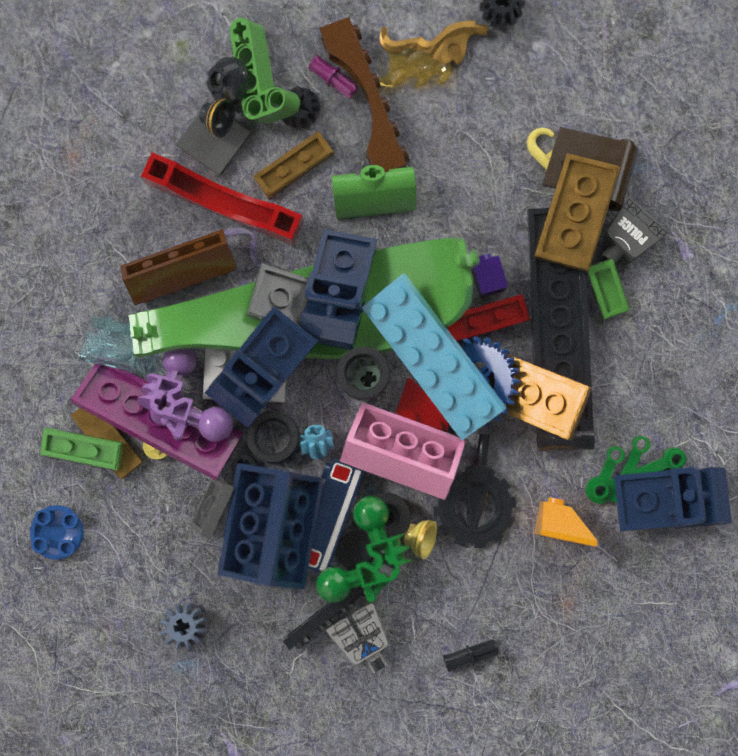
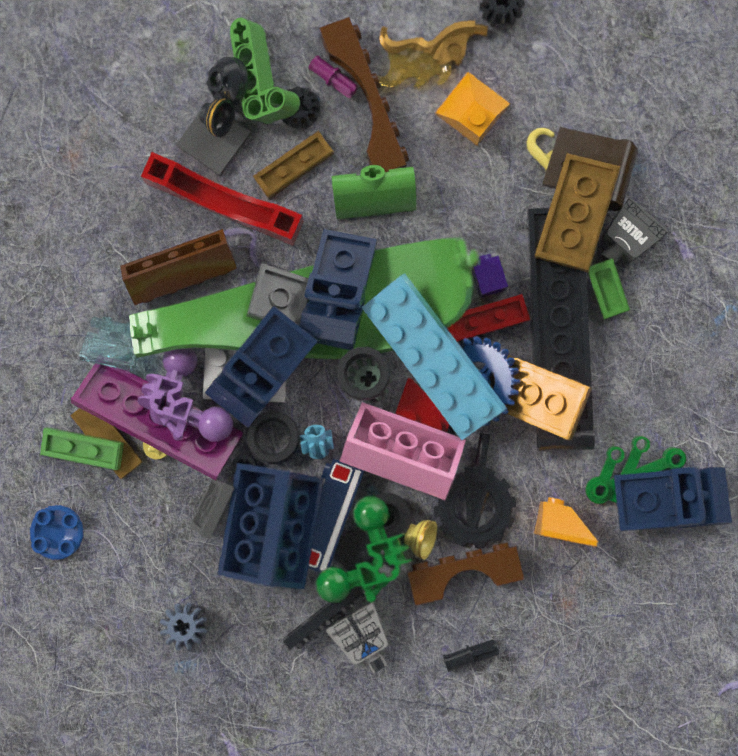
(472, 108): none -> light orange slope
(499, 565): none -> reddish brown arch

